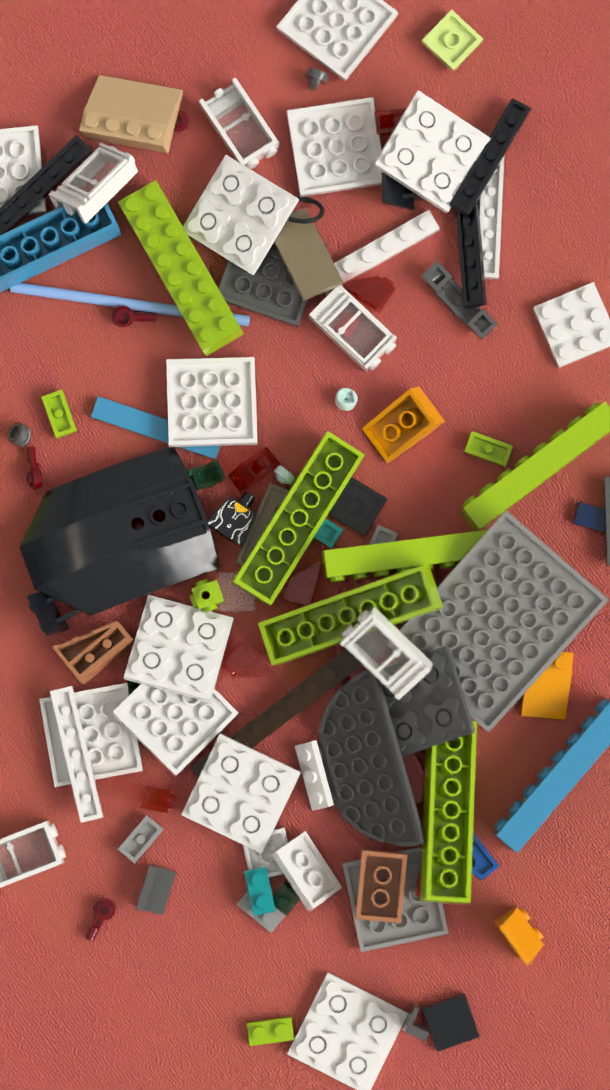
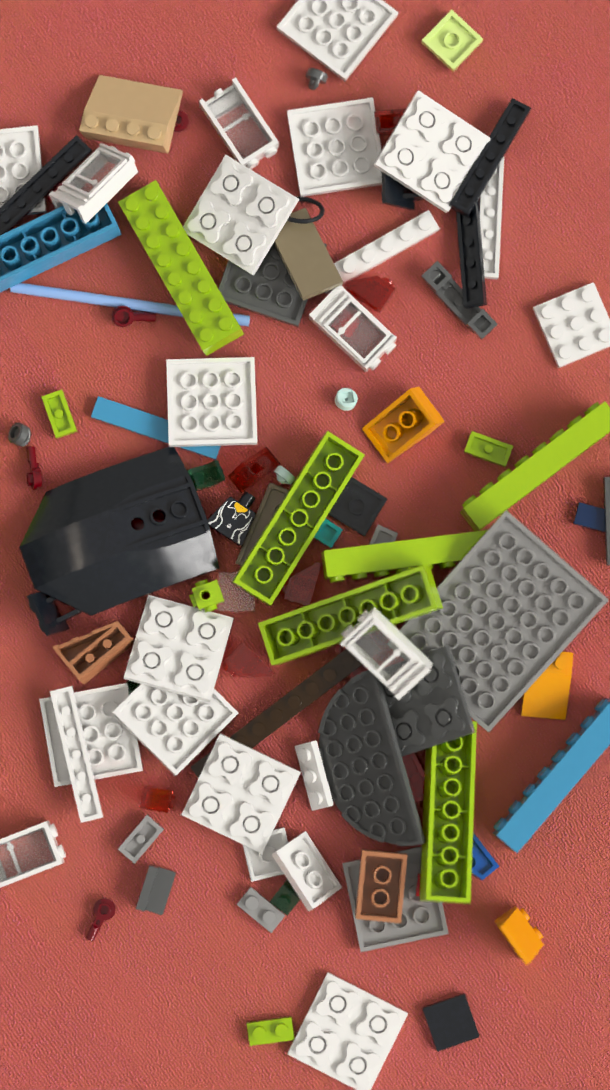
(259, 891): teal plate -> none
(412, 1027): dark grey panel -> none

